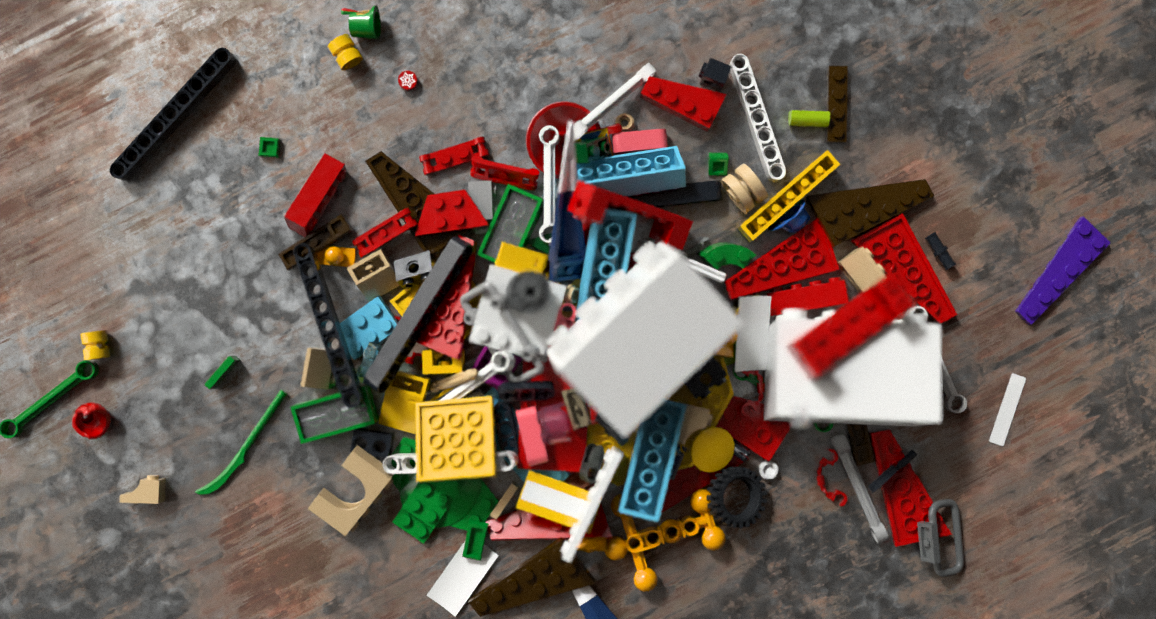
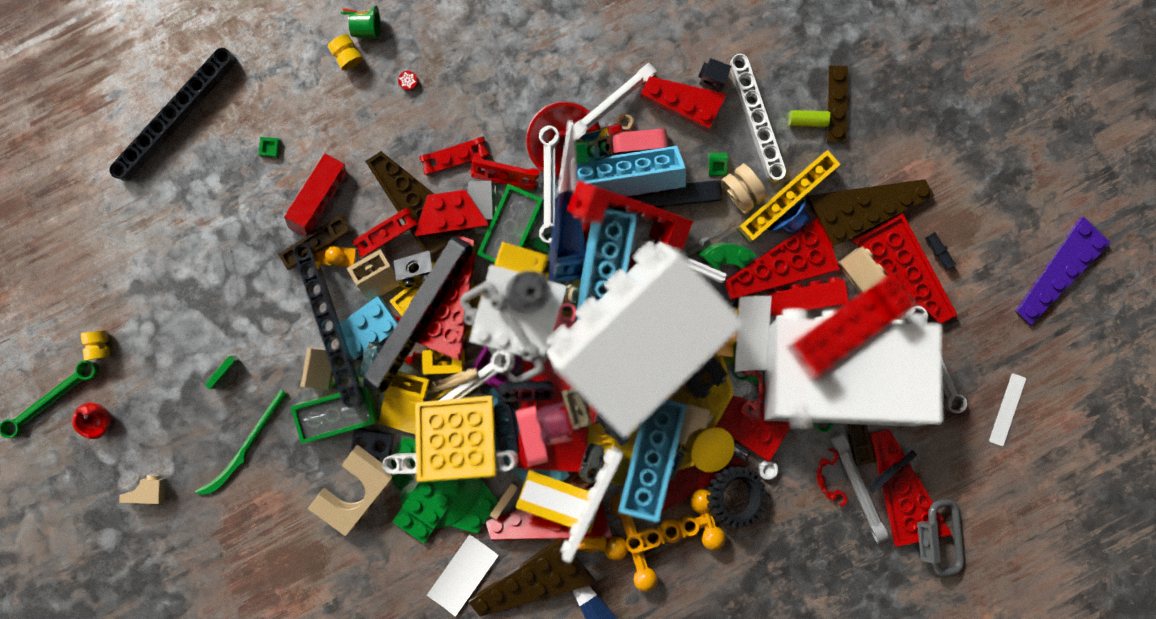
(475, 540): green tile -> none

